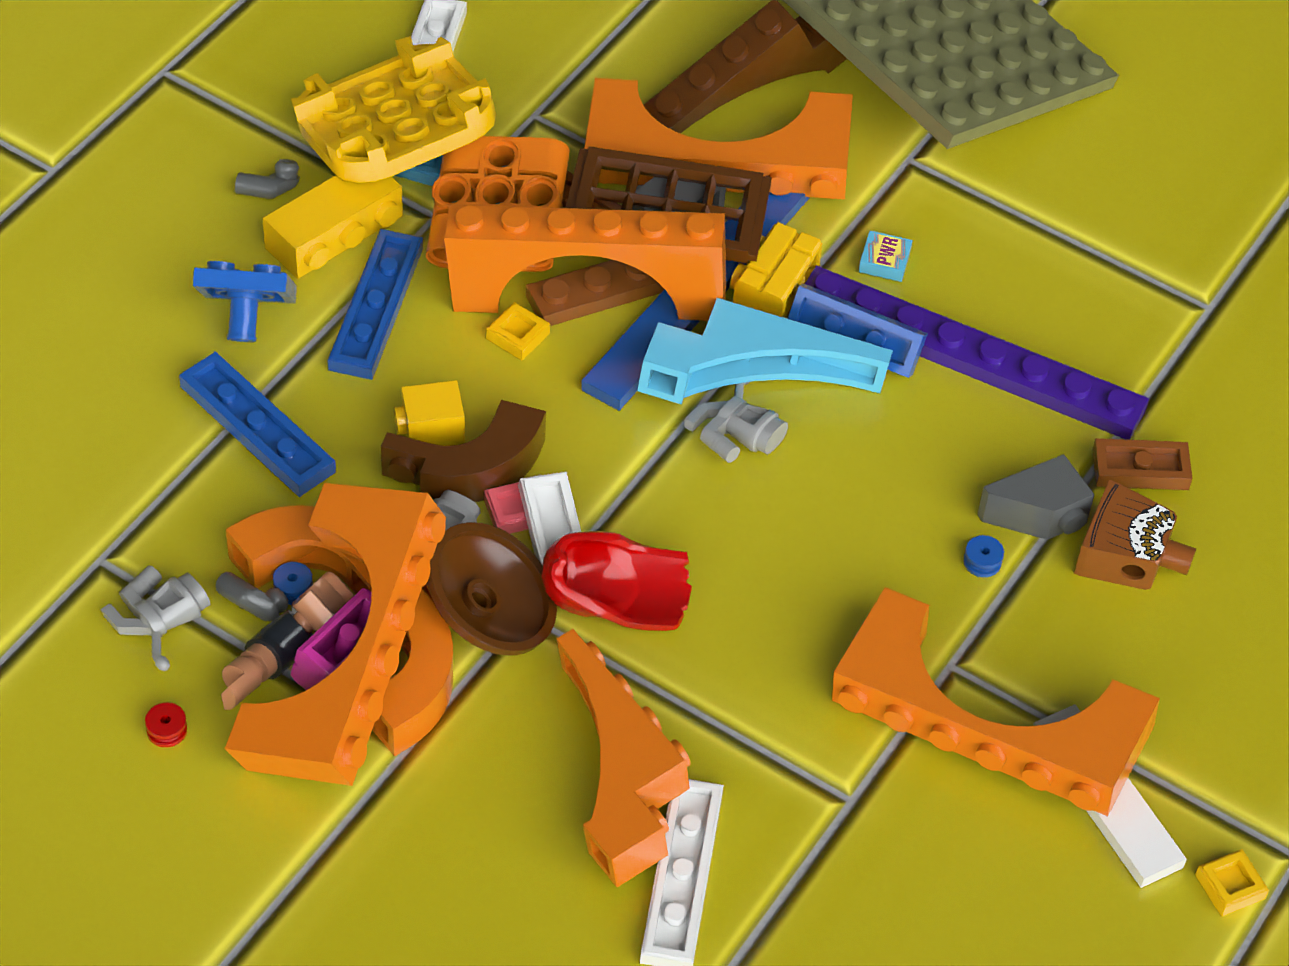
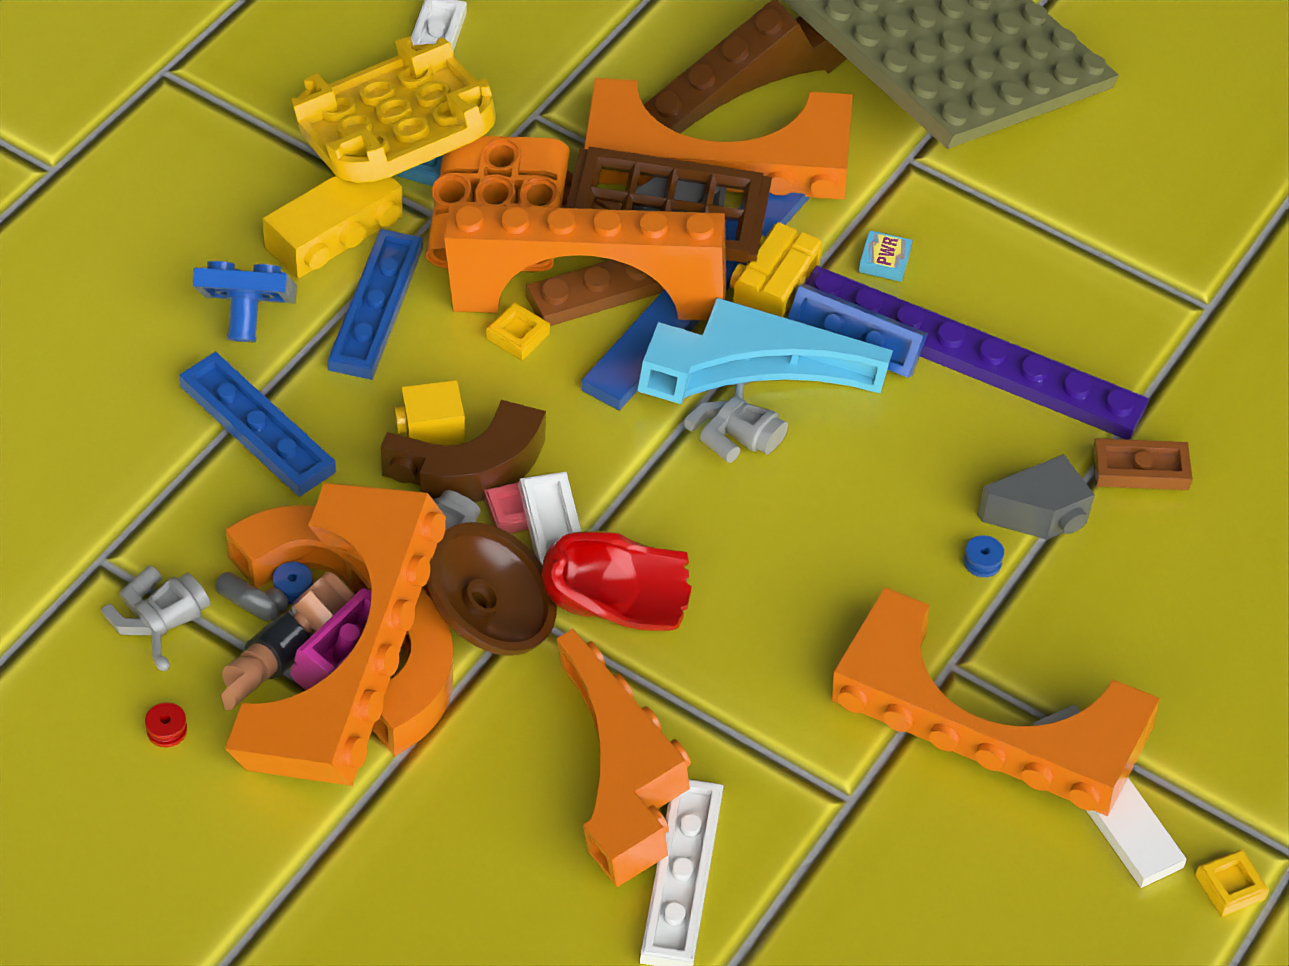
(269, 186): dark grey arm -> none
(1131, 540): dark orange torso -> none

